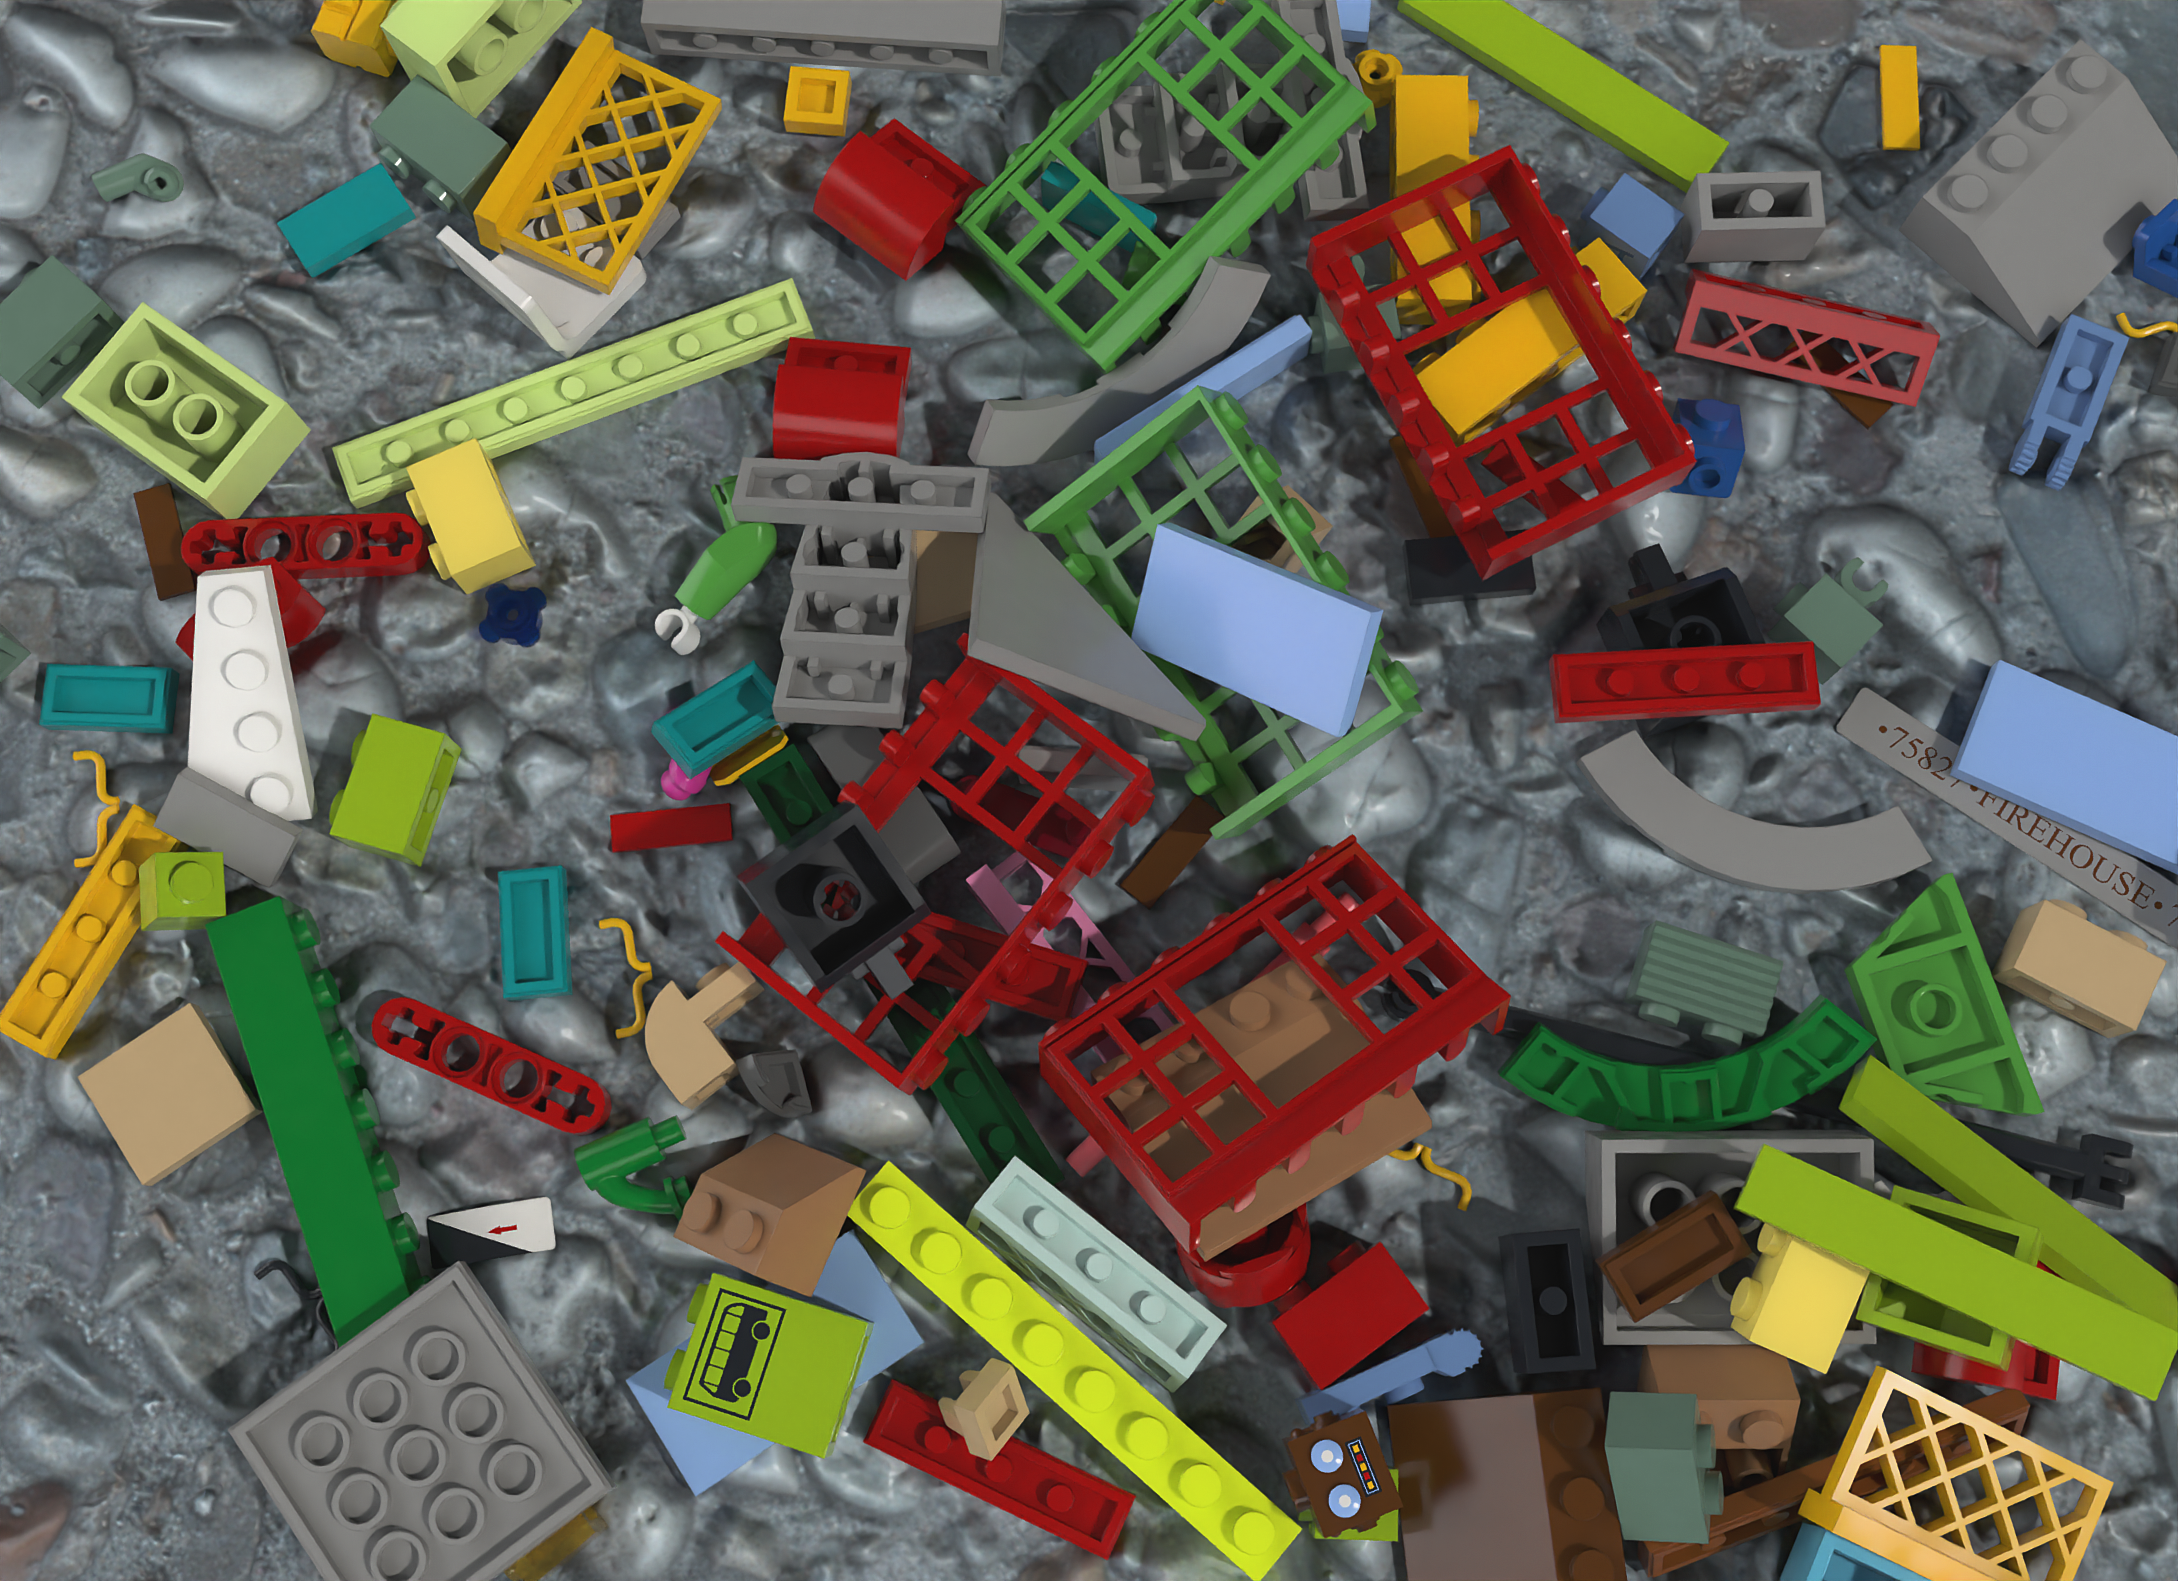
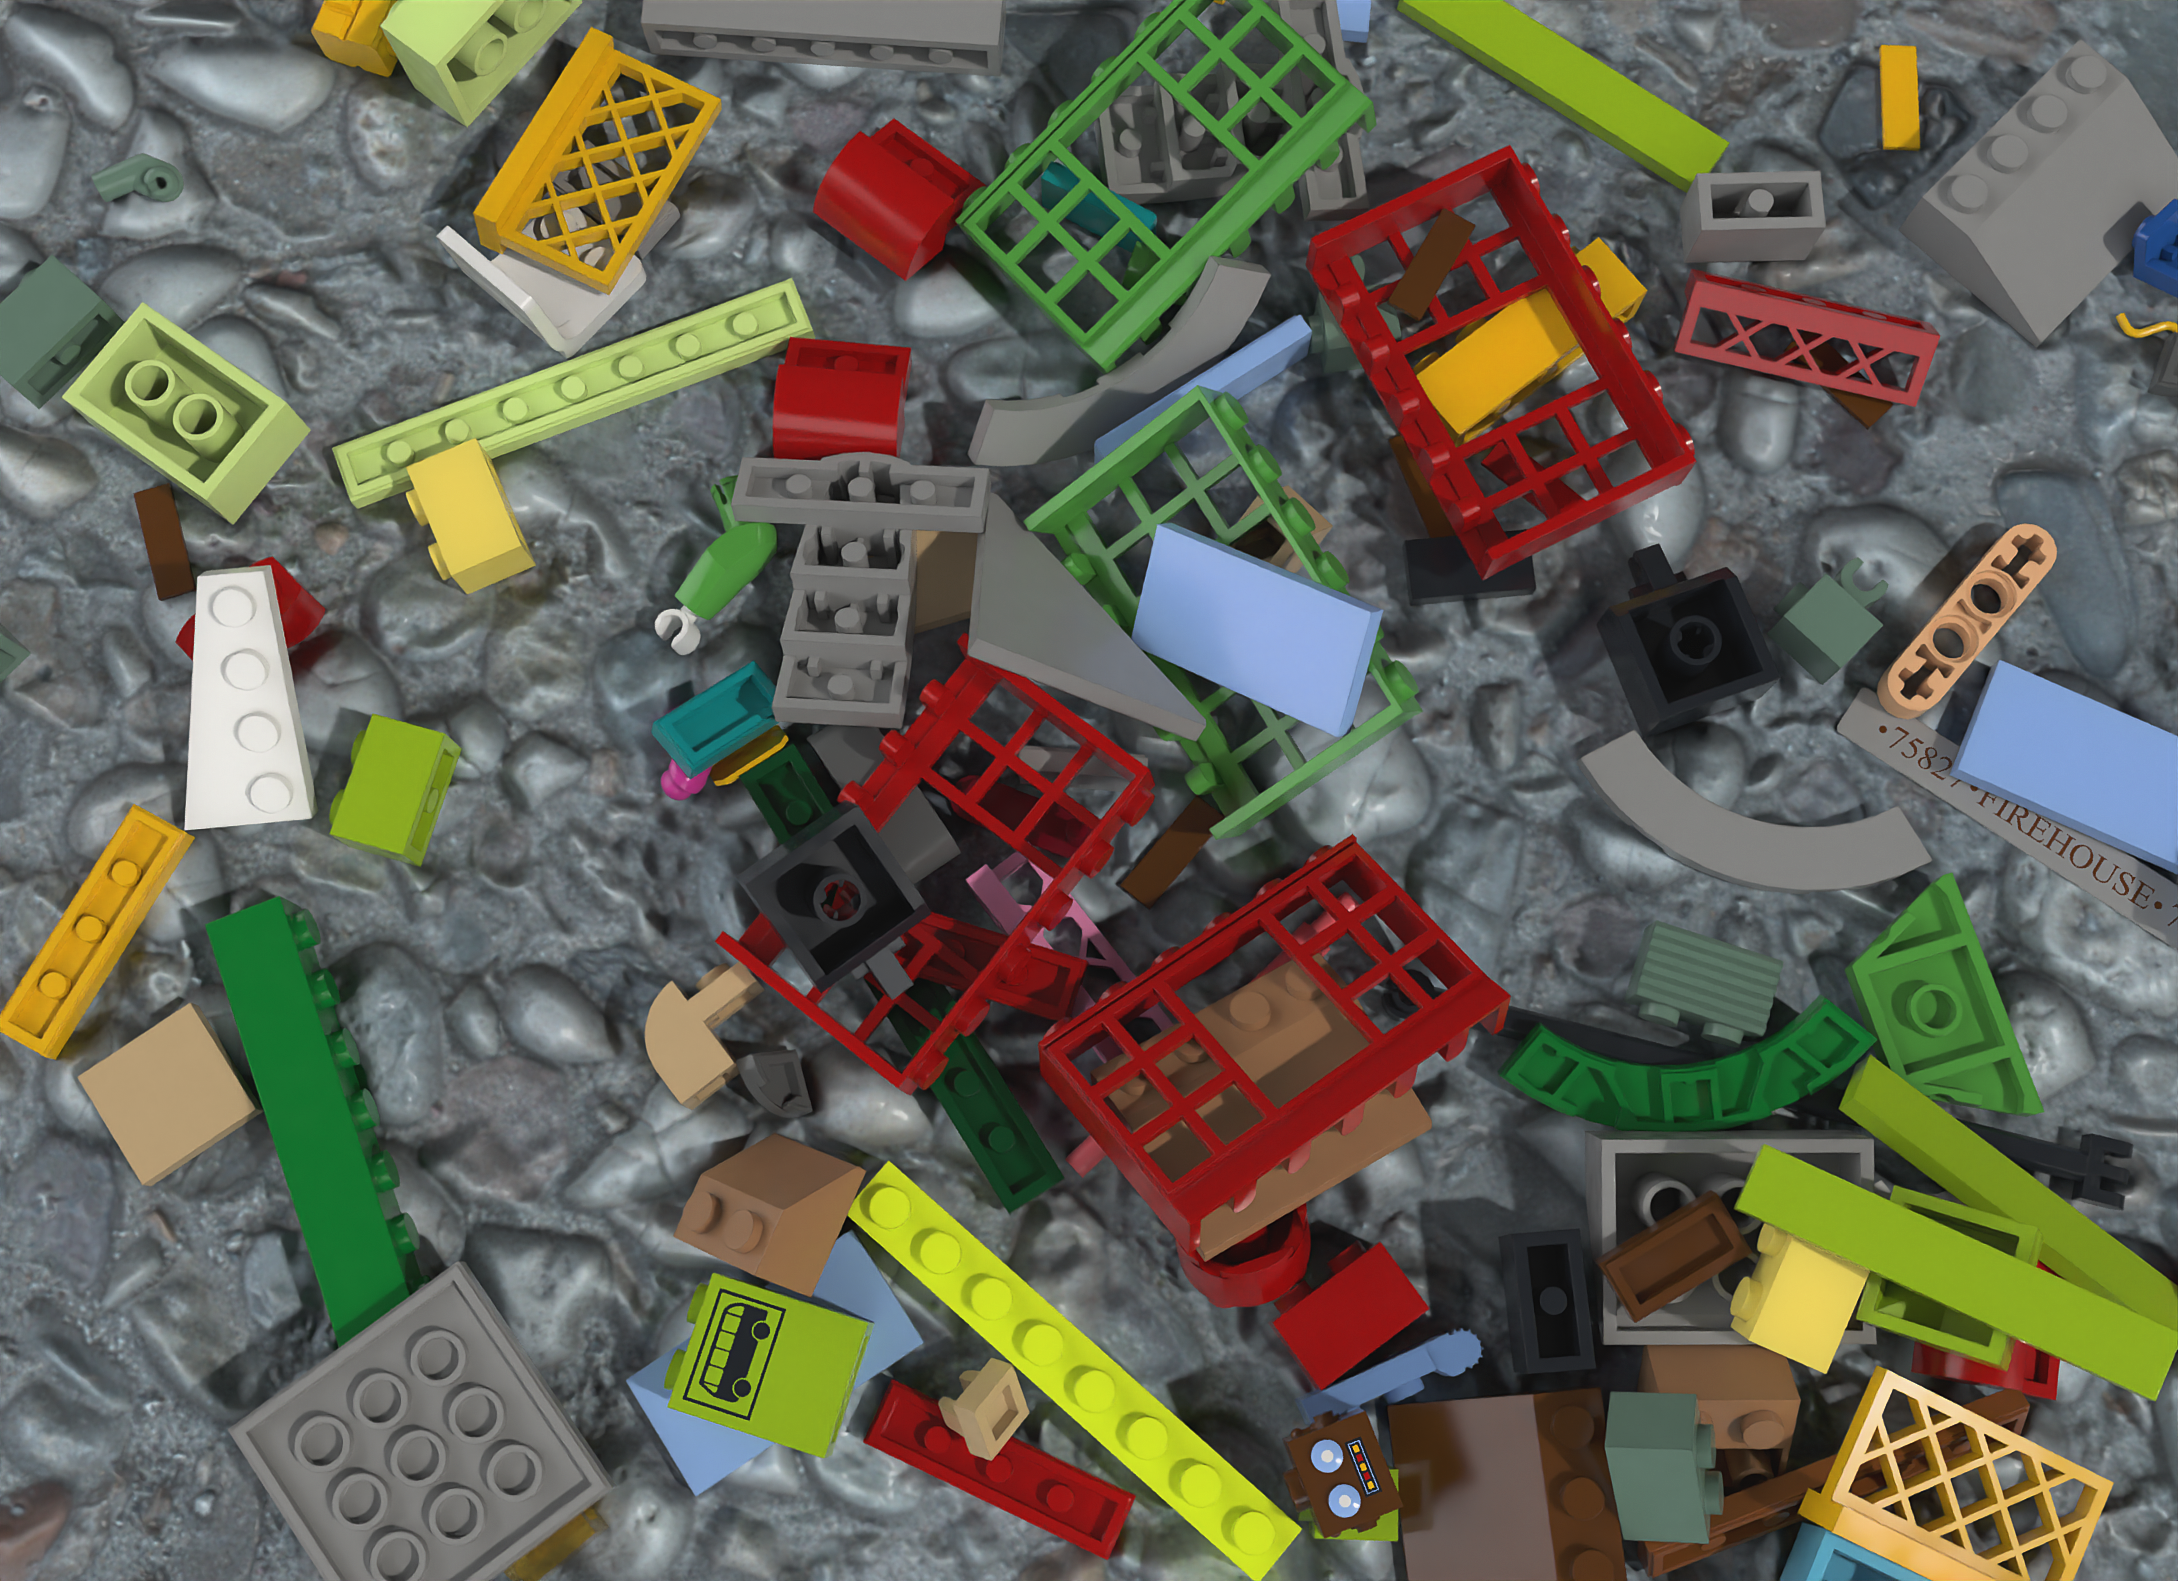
(105, 798): yellow piece -> none
(109, 698): teal tile -> none
(181, 890): lime brick -> none
(225, 822): light grey tile -> none
(303, 1291): black piece -> none
(307, 542): red beam -> none
(346, 220): teal tile -> none
(440, 146): sand green brick -> none
(491, 1232): sticker -> none
(493, 1062): red beam -> none
(525, 628): clear blue plate -> none
(534, 933): teal tile -> none
(630, 1149): green plant -> none
(639, 981): yellow piece -> none
(671, 828): red window -> none
(817, 101): yellow plate -> none
(1095, 1274): light aqua fence -> none
(1386, 66): yellow plate -> none
(1426, 141): yellow brick -> none
(1431, 264): none -> reddish brown window
(1437, 1170): yellow piece -> none
(1631, 223): medium blue brick -> none
(1684, 682): red tile -> none
(1717, 444): blue bracket -> none
(1967, 621): none -> light nougat beam
(2069, 396): medium blue hinge -> none
(2079, 967): tan brick -> none

